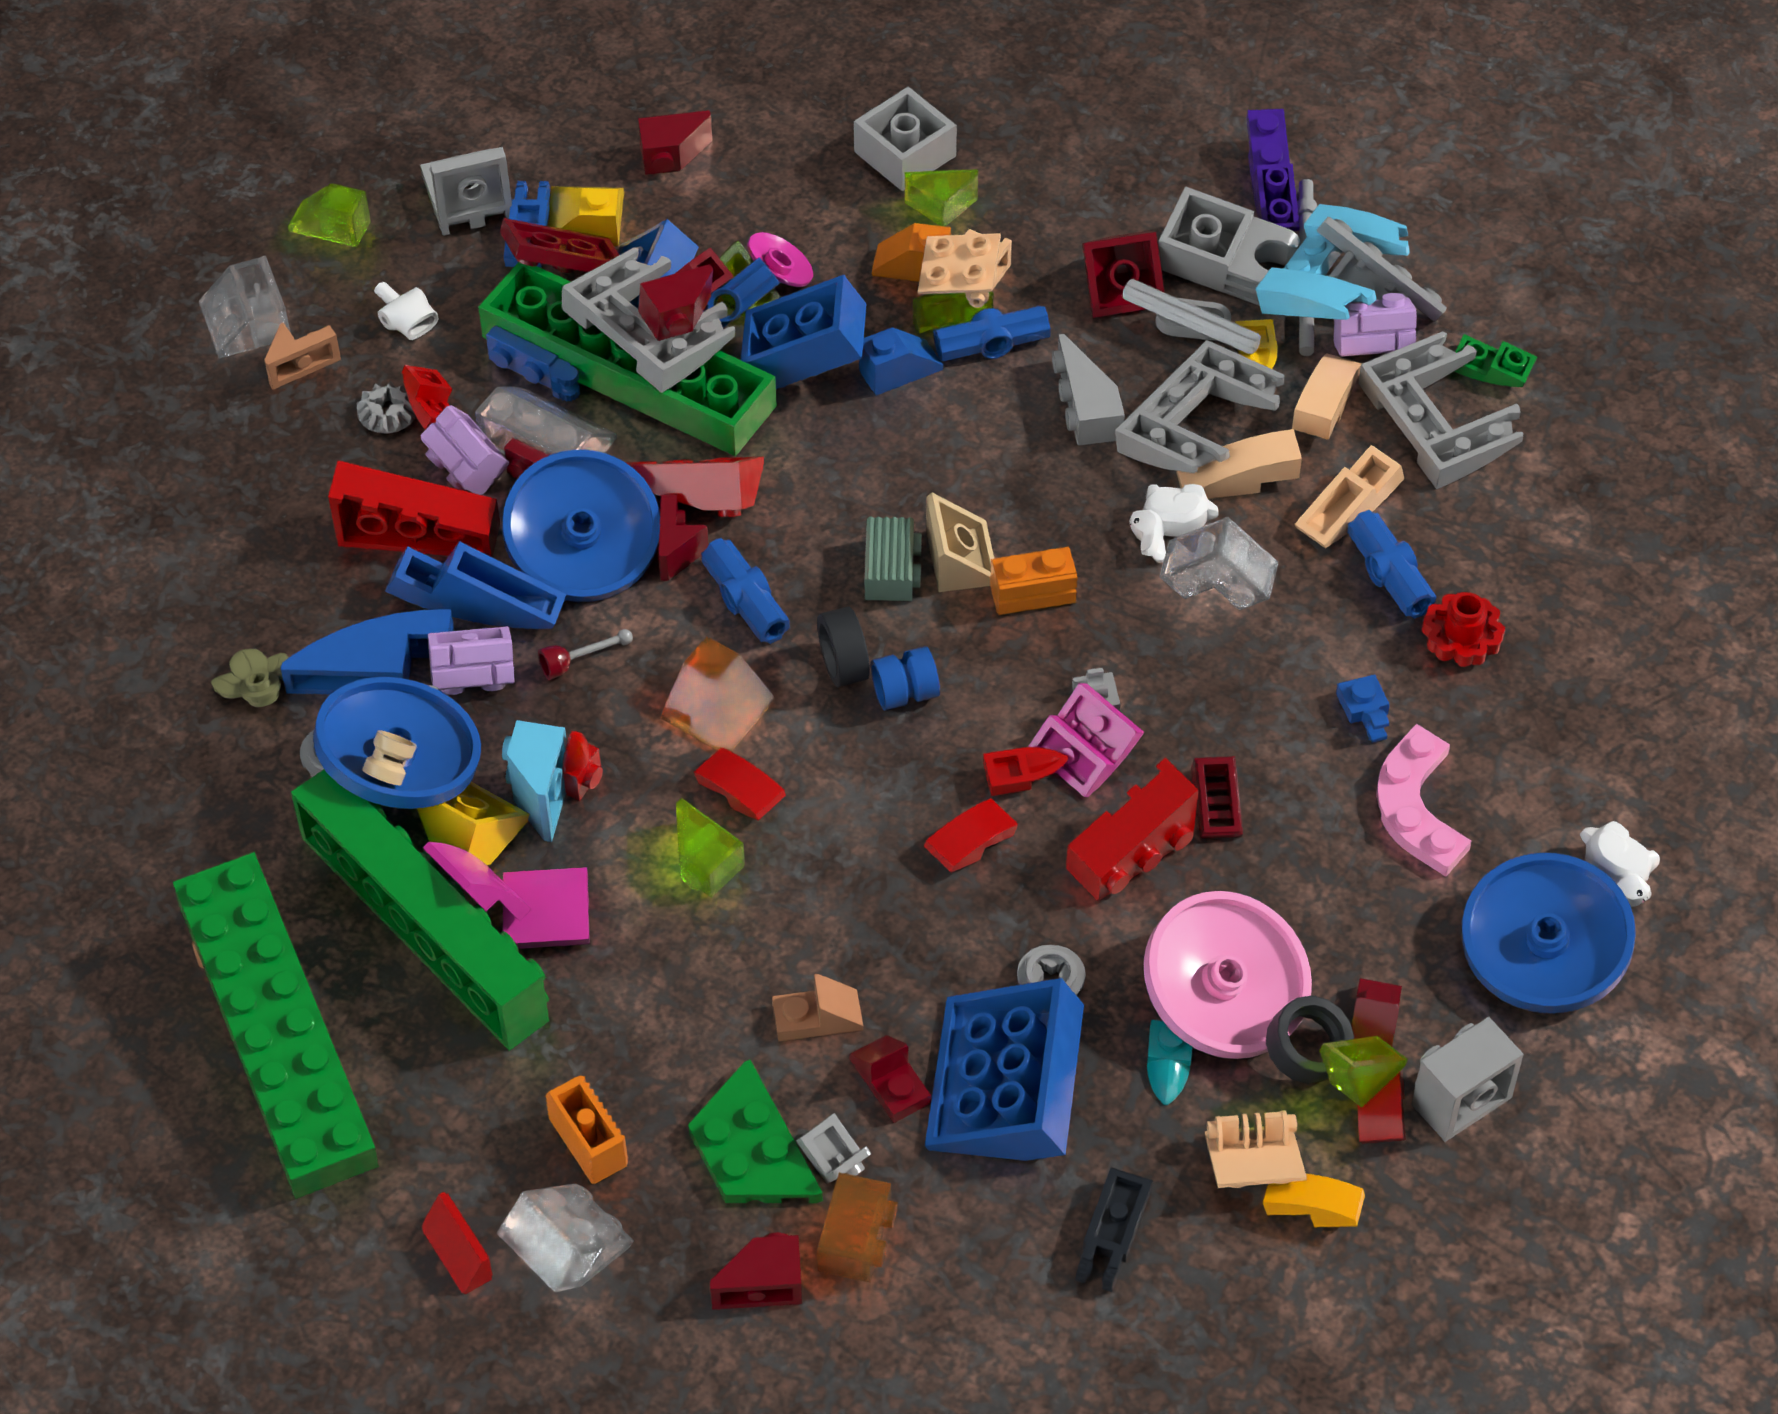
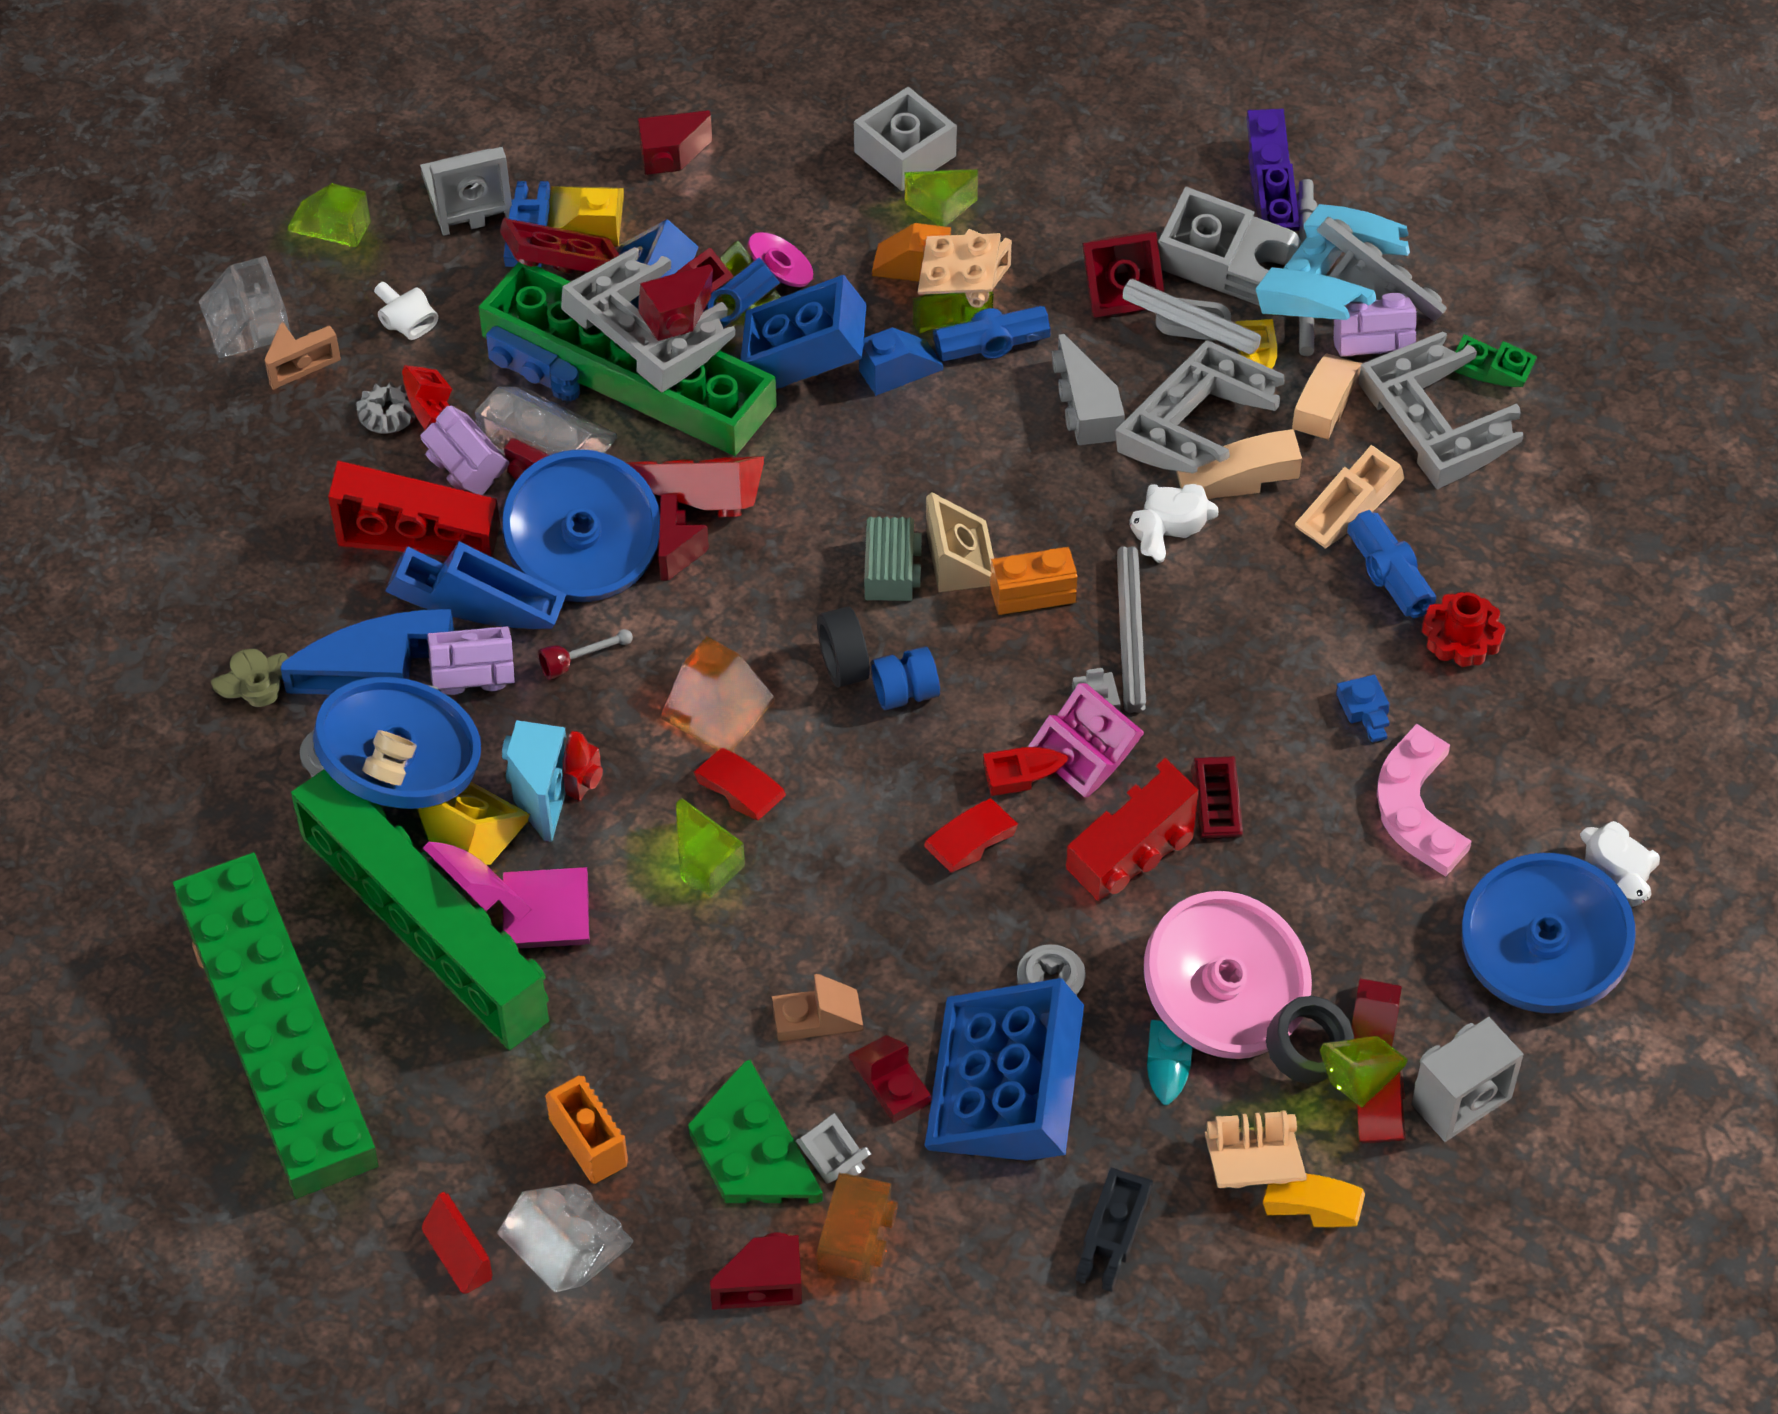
(745, 590): blue piece -> none
(1131, 630): none -> light grey axle
(1220, 559): clear brick -> none

